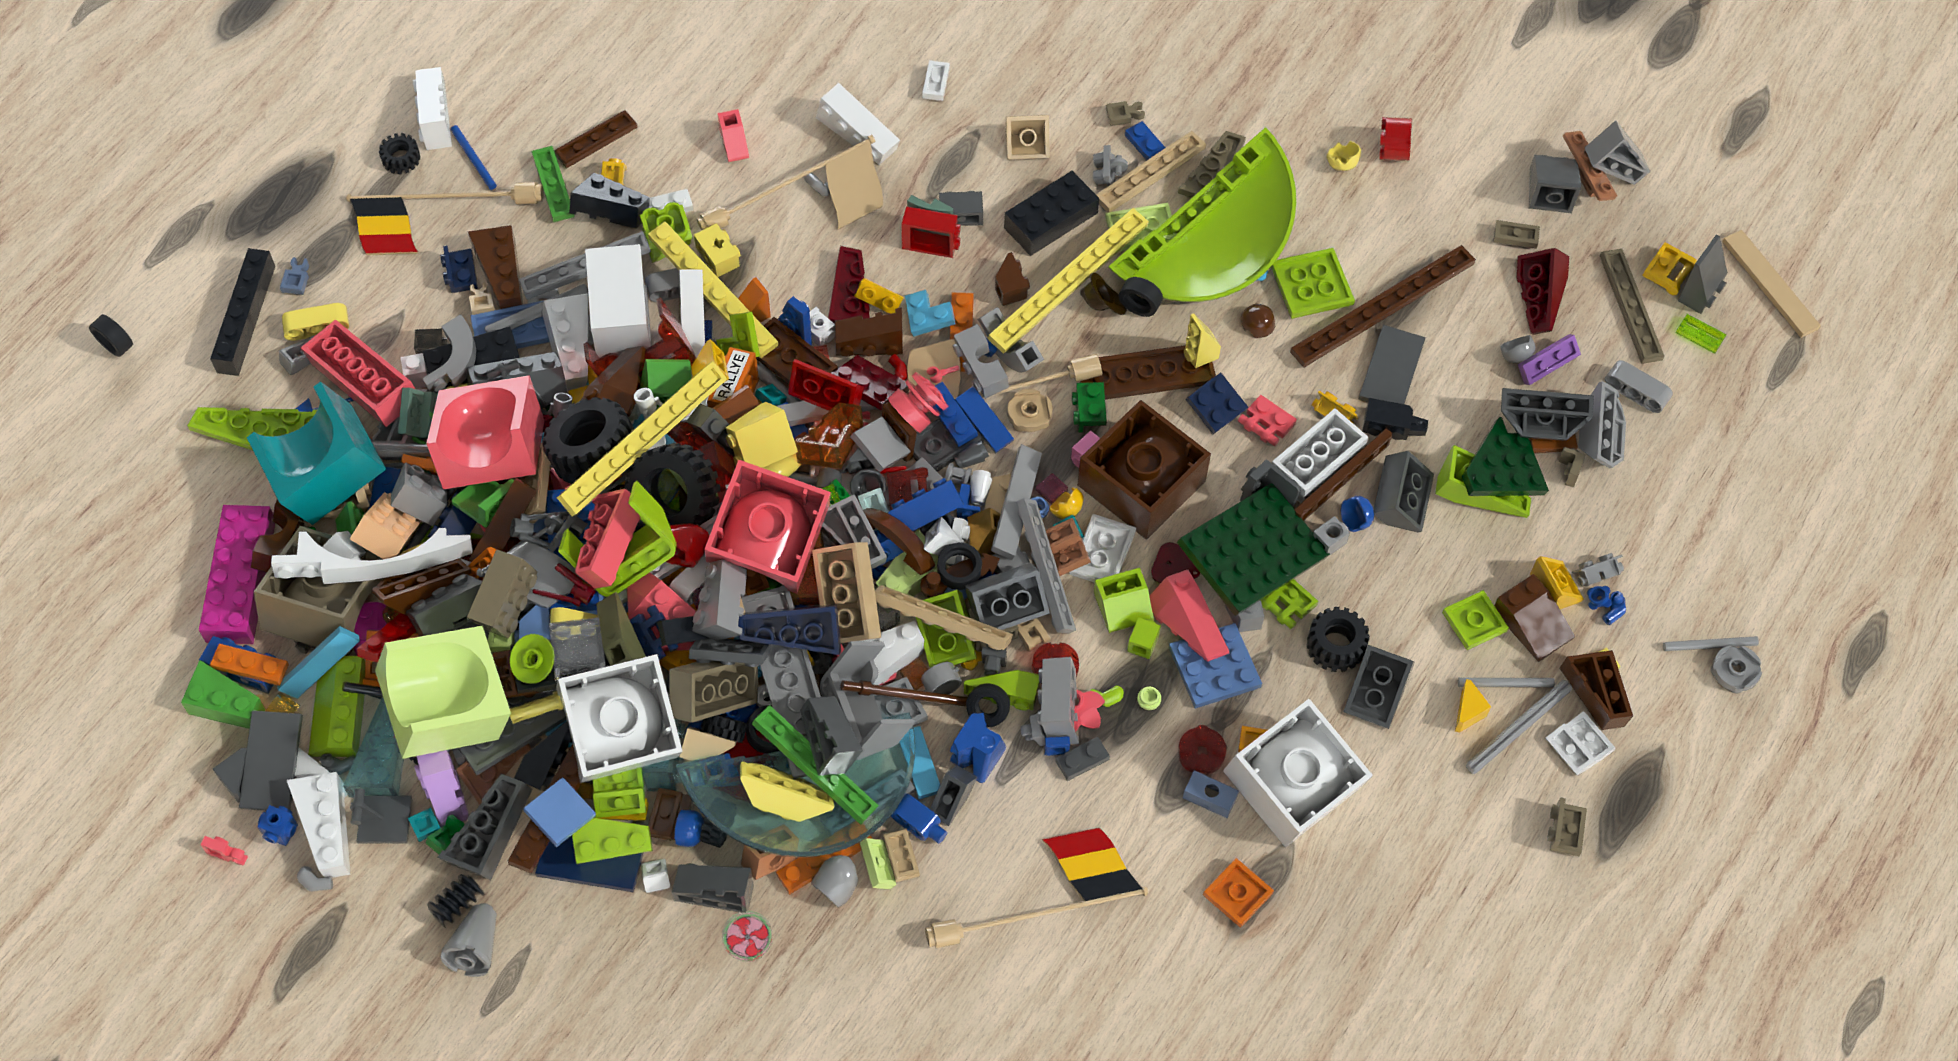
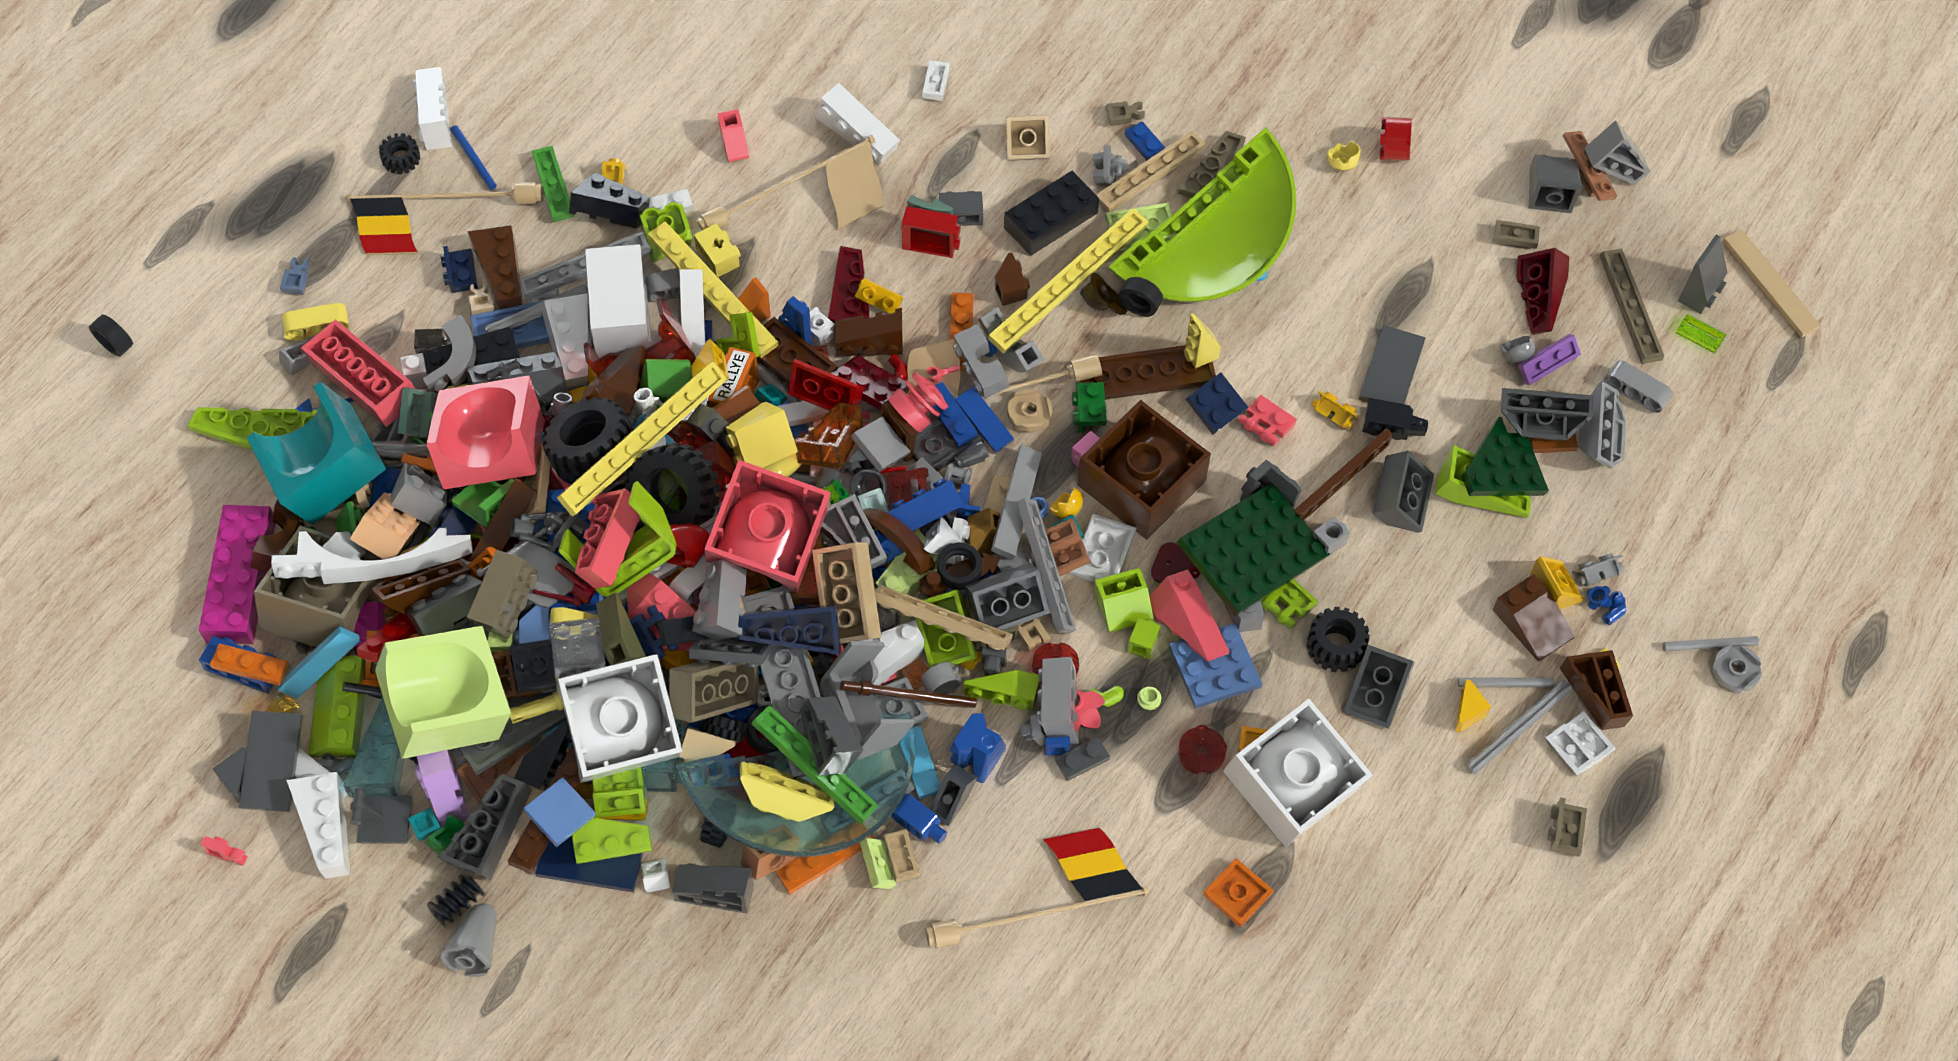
(219, 698): bright green wedge -> none
(243, 312): black brick -> none
(277, 825): blue brick -> none
(311, 882): light grey arm -> none
(523, 658): lime dish -> none
(595, 139): reddish brown tile -> none
(665, 813): reddish brown plate -> none
(688, 828): blue hair -> none
(747, 936): clear tile -> none
(817, 185): light grey arm -> none
(837, 879): light grey piece -> none
(927, 318): medium azure plate -> none
(980, 485): white cone -> none
(994, 692): black tyre -> none
(1051, 488): clear pink tile -> none
(1221, 804): sand blue piece -> none
(1258, 320): reddish brown hair -> none
(1312, 283): lime plate -> none
(1321, 452): white brick -> none
(1357, 513): blue hair -> none
(1382, 306): reddish brown plate -> none
(1475, 620): lime plate -> none
(1574, 461): dark tan bracket -> none
(1663, 265): yellow plate -> none

